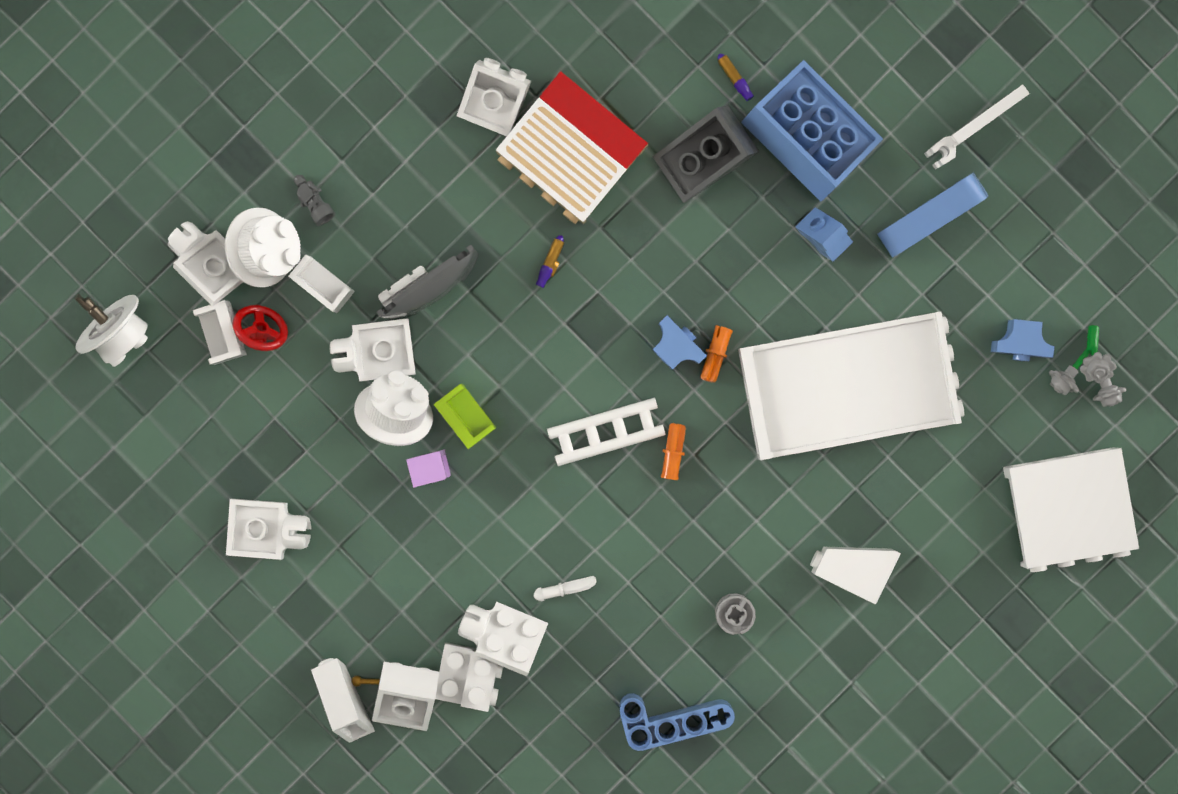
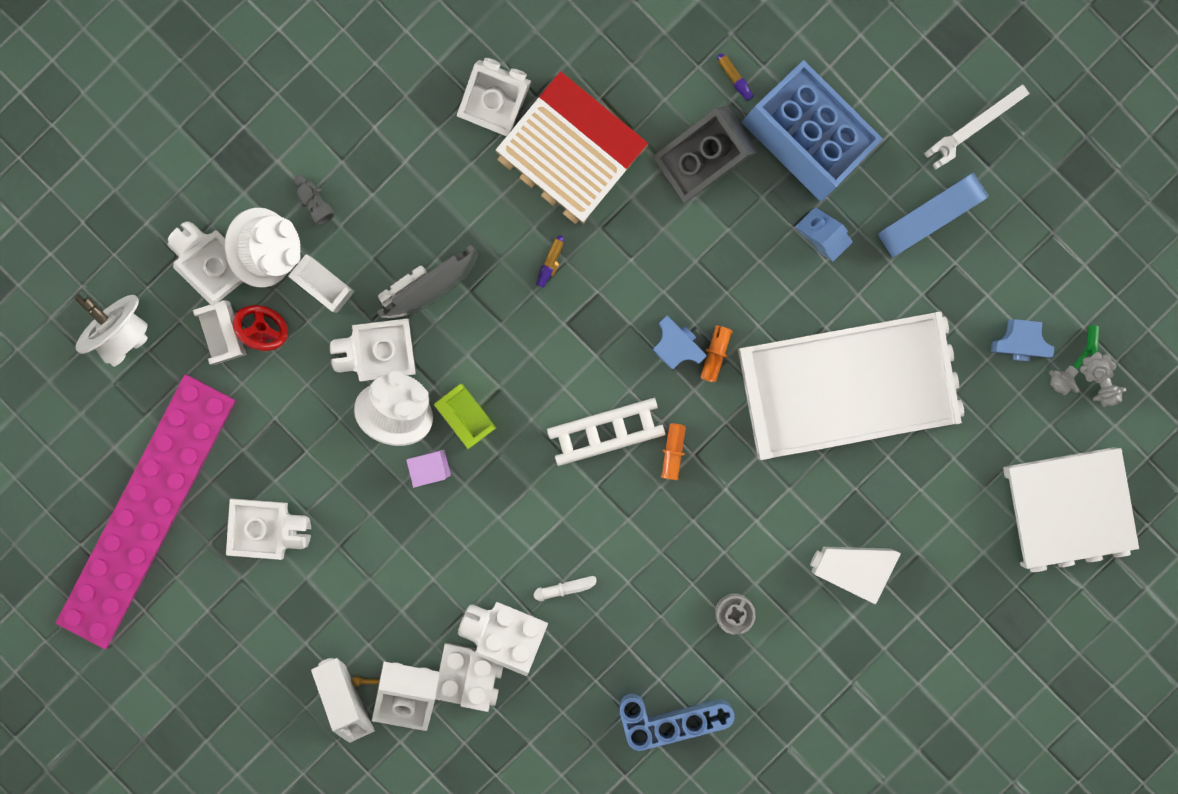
(145, 511): none -> dark pink plate

